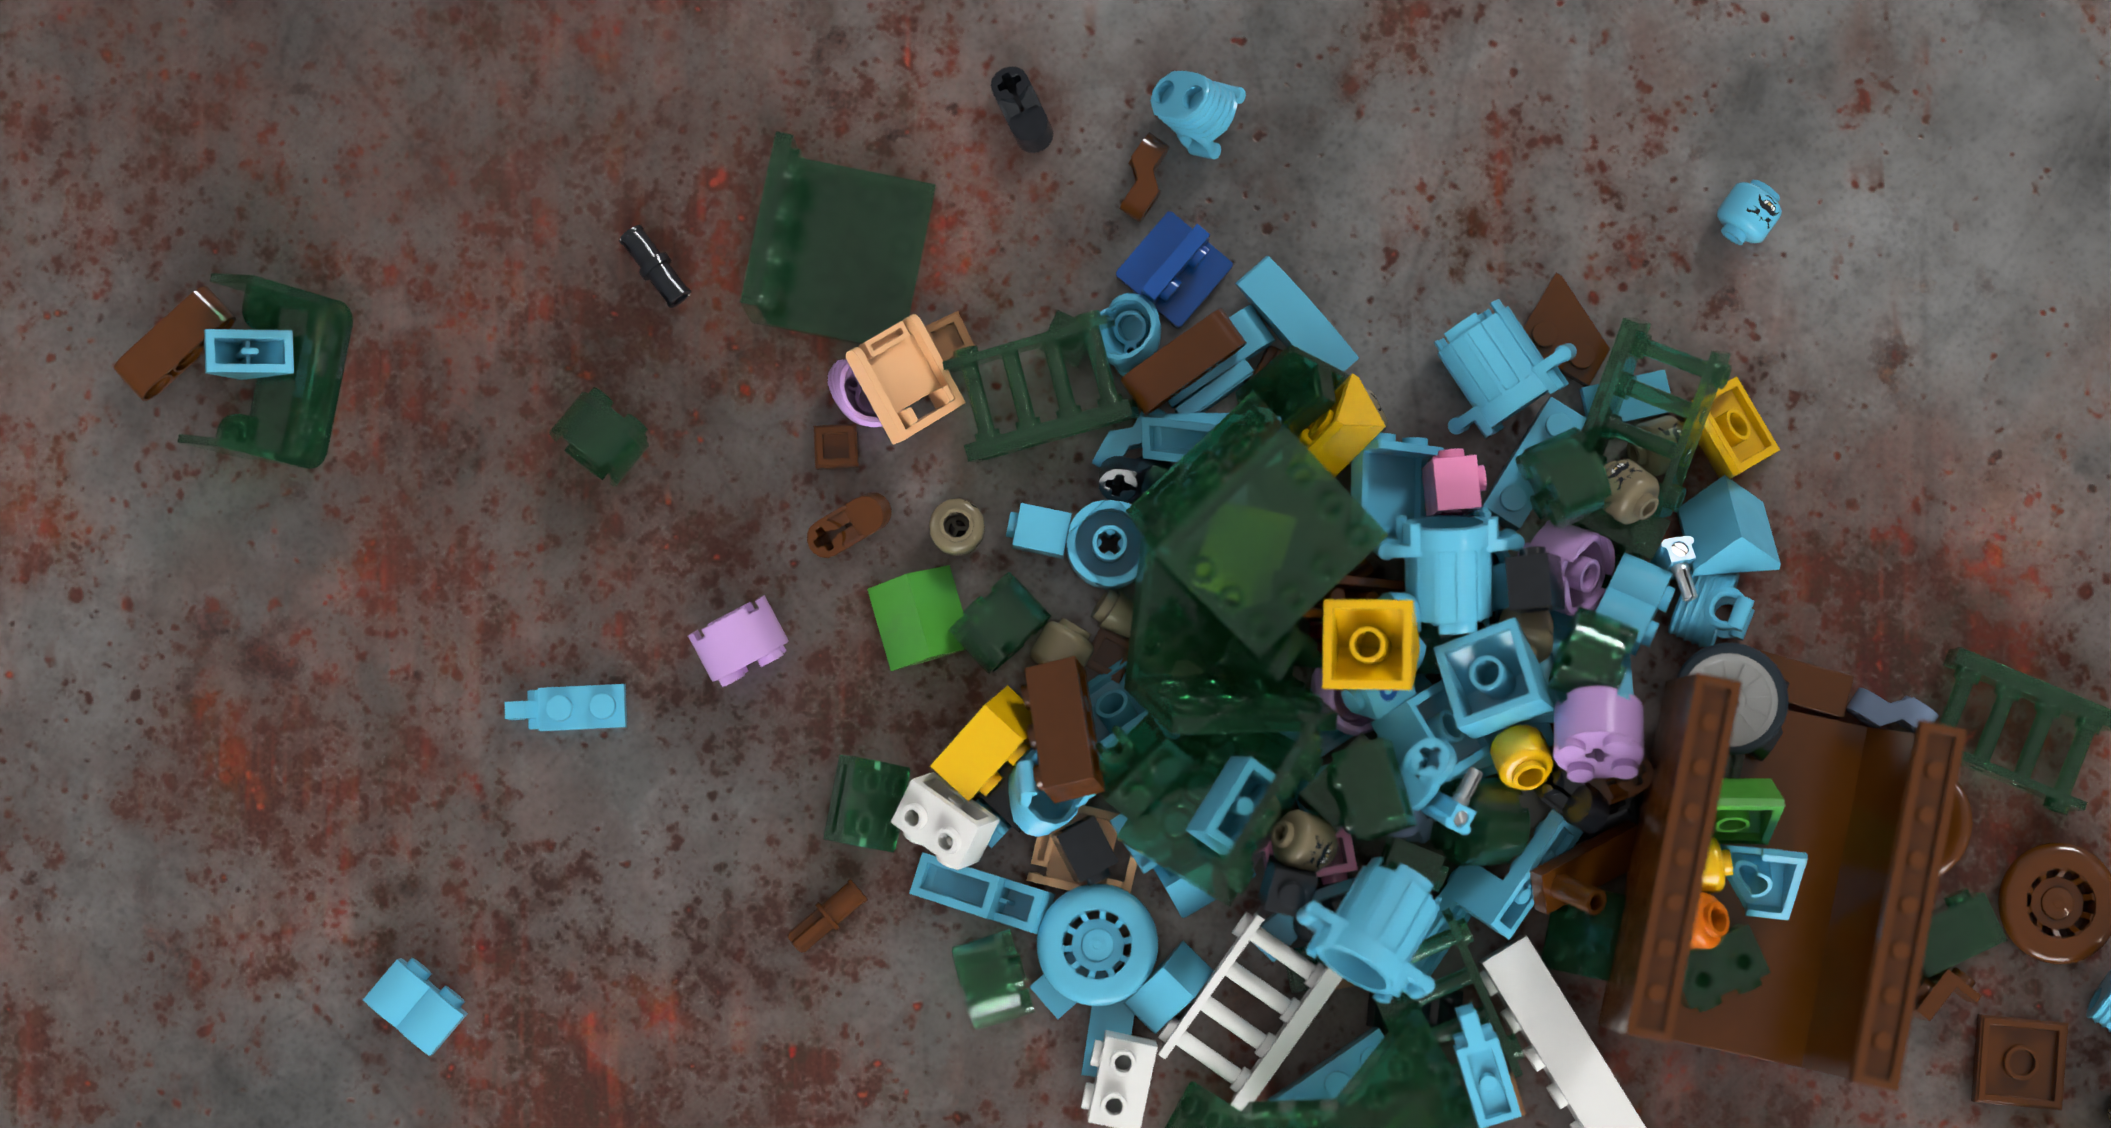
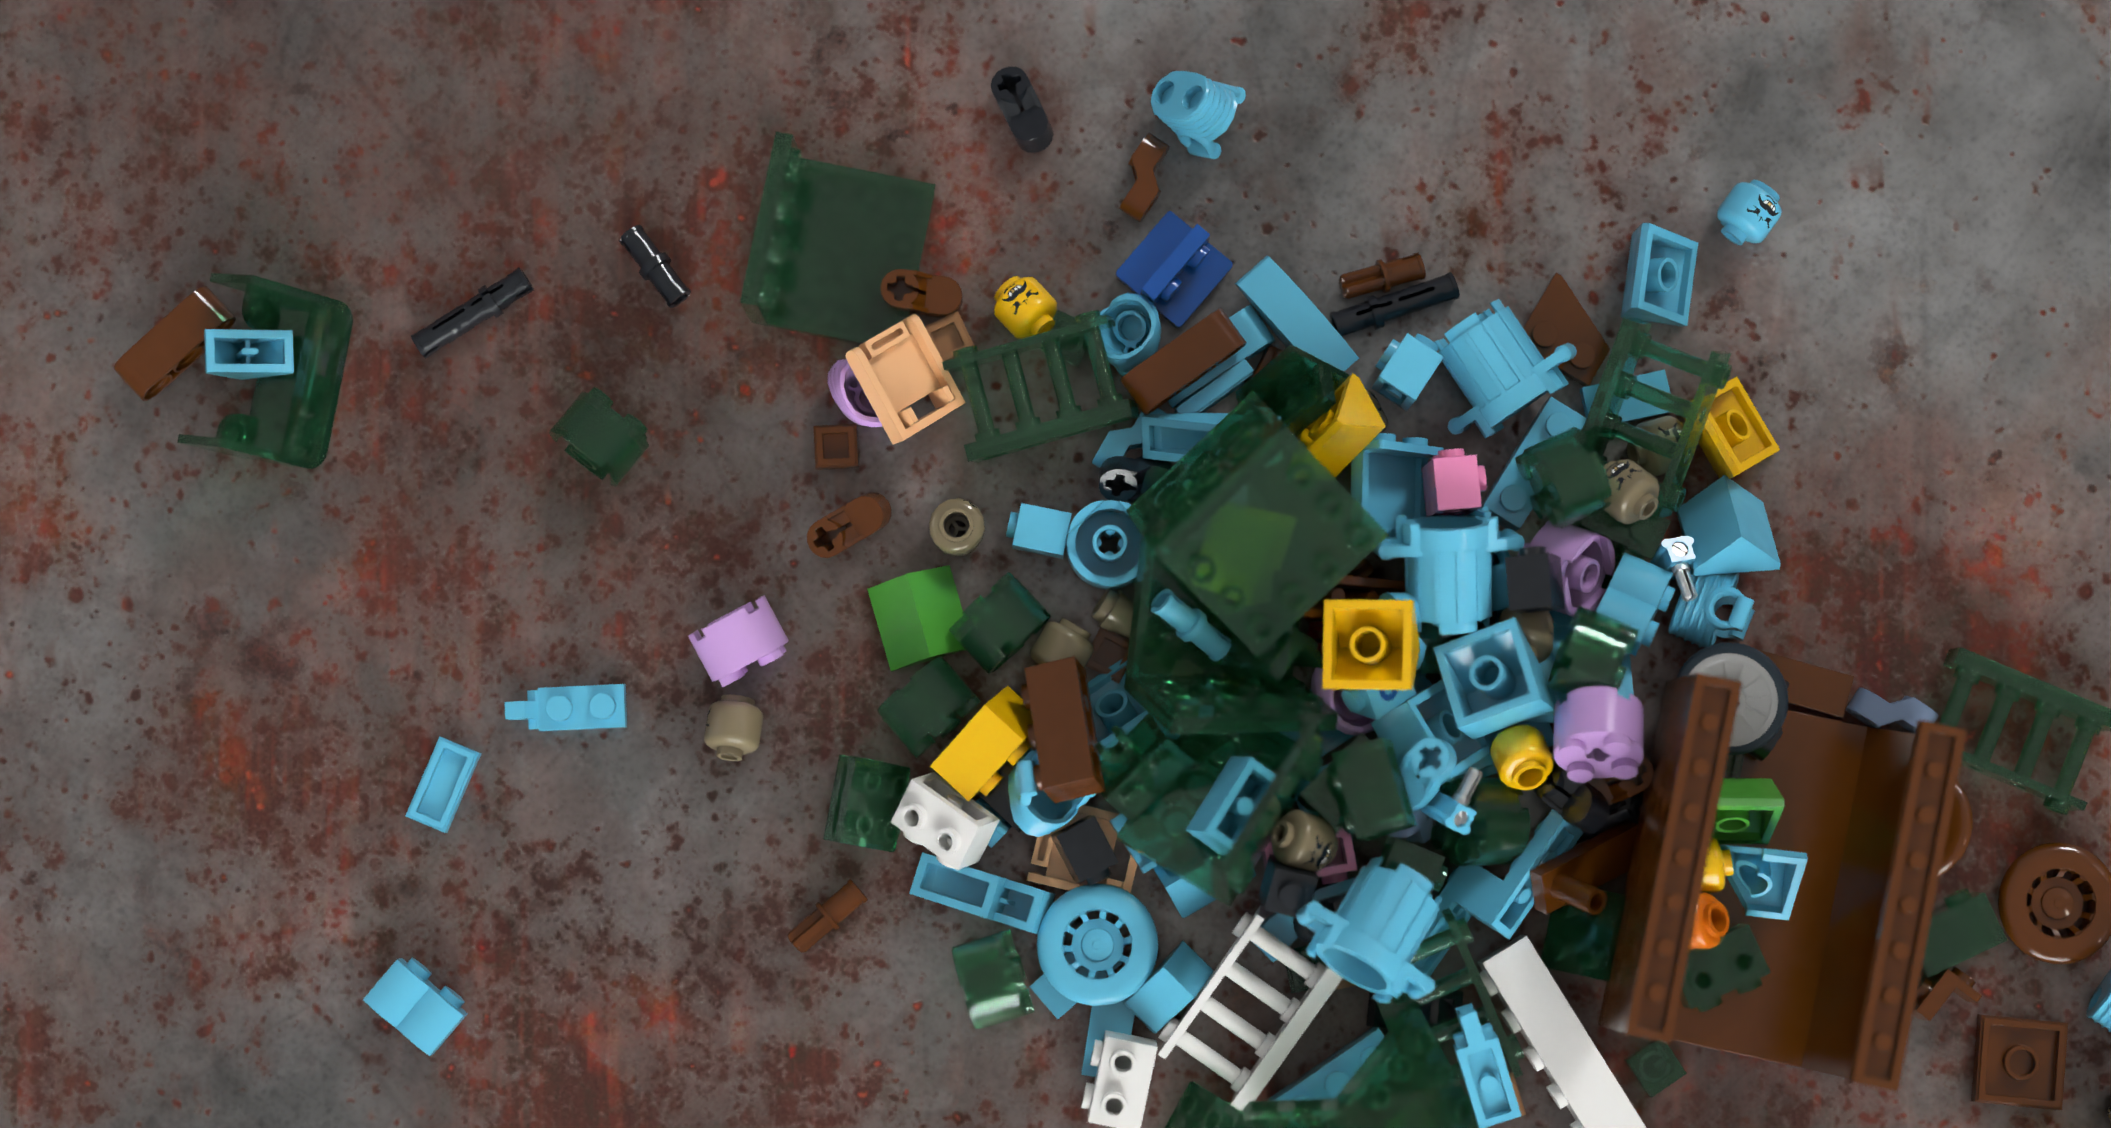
(443, 784): none -> medium azure tile
(460, 320): none -> black pin
(733, 727): none -> dark tan head
(902, 288): none -> reddish brown piece
(928, 706): none -> clear green brick
(1024, 307): none -> yellow head
(1191, 625): none -> medium azure pin
(1382, 276): none -> reddish brown axle
(1394, 305): none -> black pin
(1406, 369): none -> medium azure brick
(1655, 1067): none -> clear green tile
(1659, 276): none -> medium azure slope

